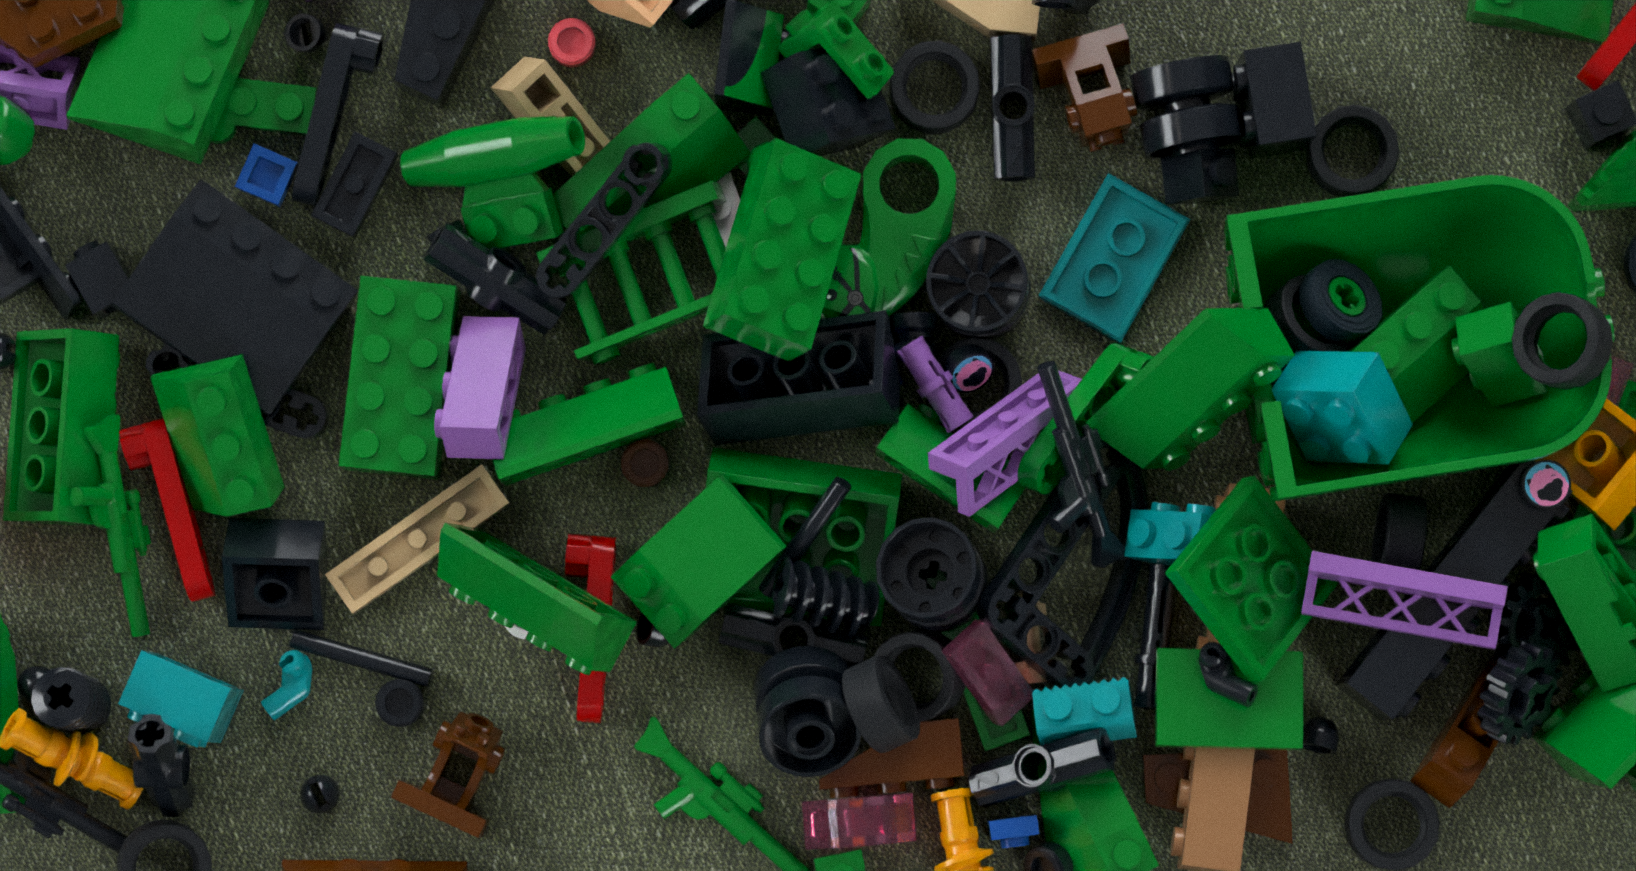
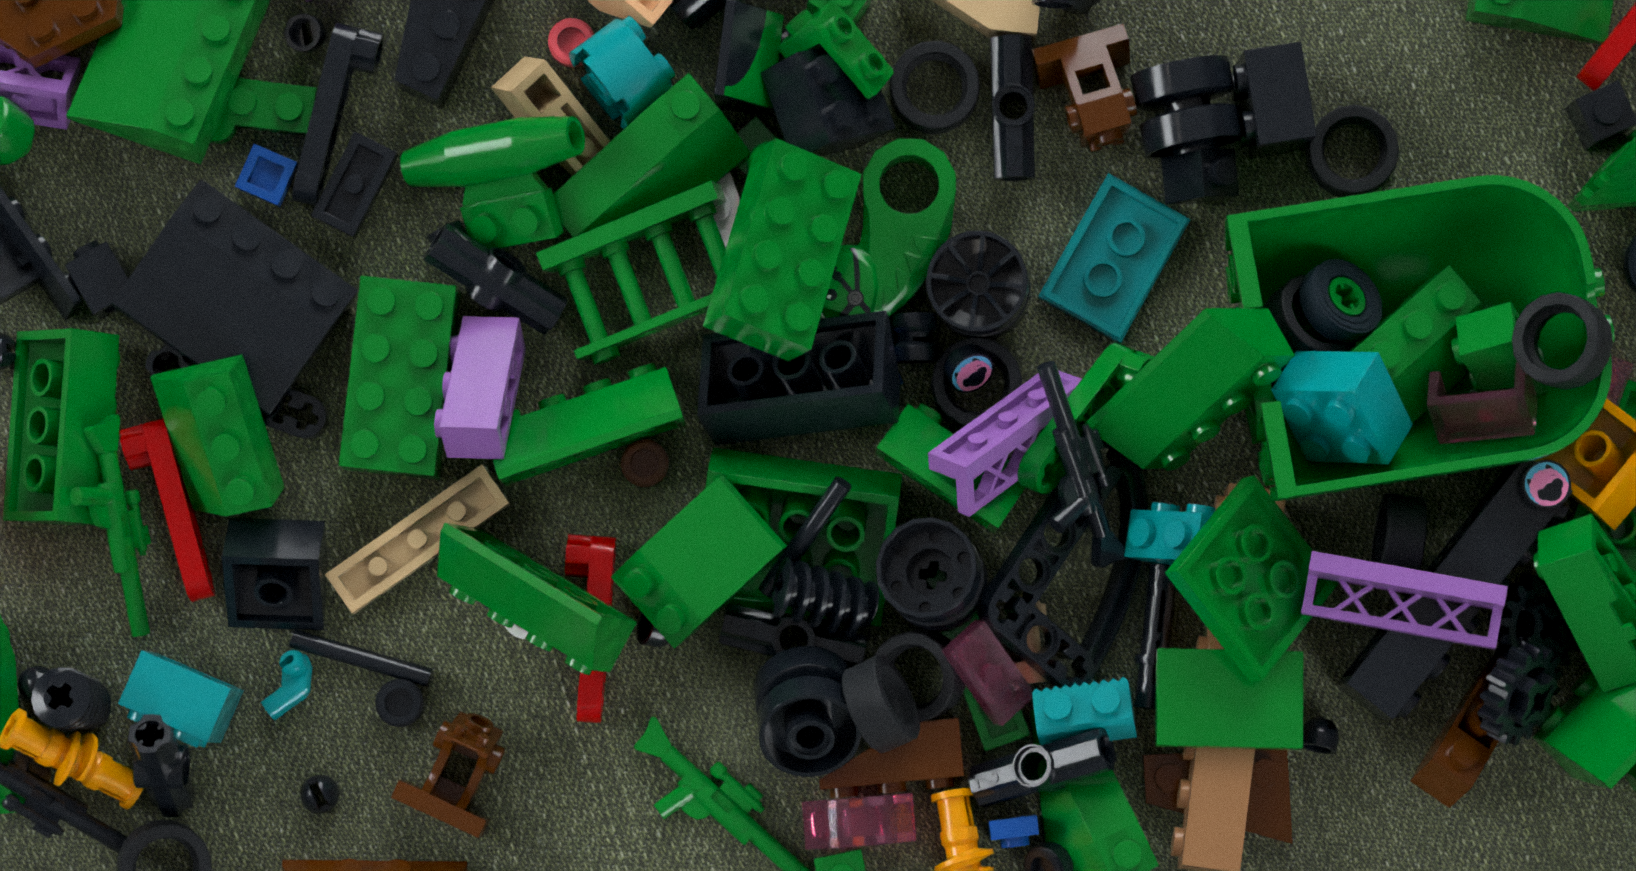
(598, 215): black beam -> none
(622, 70): none -> teal brick
(935, 384): medium lavender pin -> none
(1221, 675): black arm -> none
(1428, 824): black tyre -> none
(1482, 413): none -> panel

